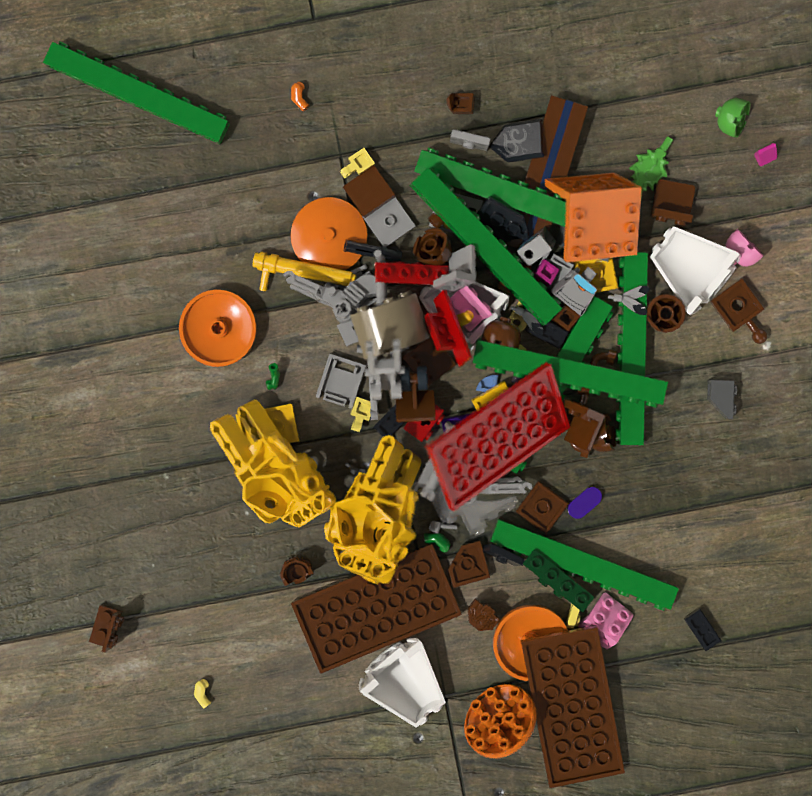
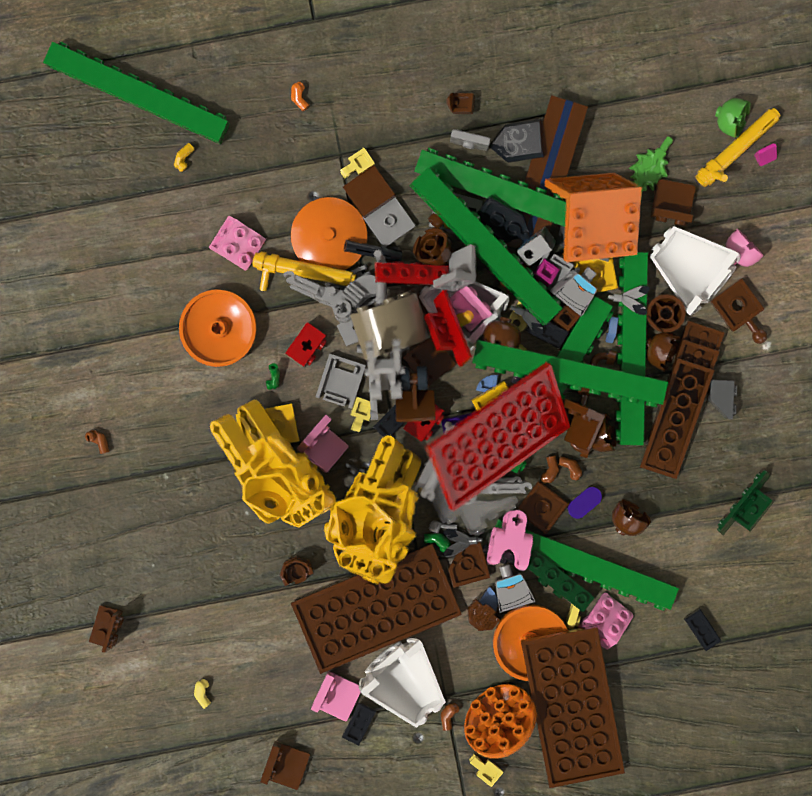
(98, 438): none -> dark orange arm
(181, 155): none -> yellow arm
(237, 243): none -> bright pink bracket
(285, 766): none -> reddish brown bracket
(307, 334): none -> red brick
(323, 446): none -> bright pink bracket
(336, 696): none -> bright pink bracket
(359, 723): none -> black plate
(446, 715): none -> dark orange arm
(462, 542): none -> dark grey piece
(486, 771): none -> light yellow plate
(490, 598): none -> medium blue tile
(511, 537): none -> bright pink piece
(511, 590): none -> light grey torso
(552, 471): none -> dark orange arm
(572, 465): none -> dark orange arm
(610, 336): none -> medium blue tile
(628, 519): none -> reddish brown cylinder
(662, 349): none -> reddish brown cylinder
(683, 399): none -> reddish brown slope
(715, 168): none -> yellow cylinder
(750, 507): none -> dark green bracket

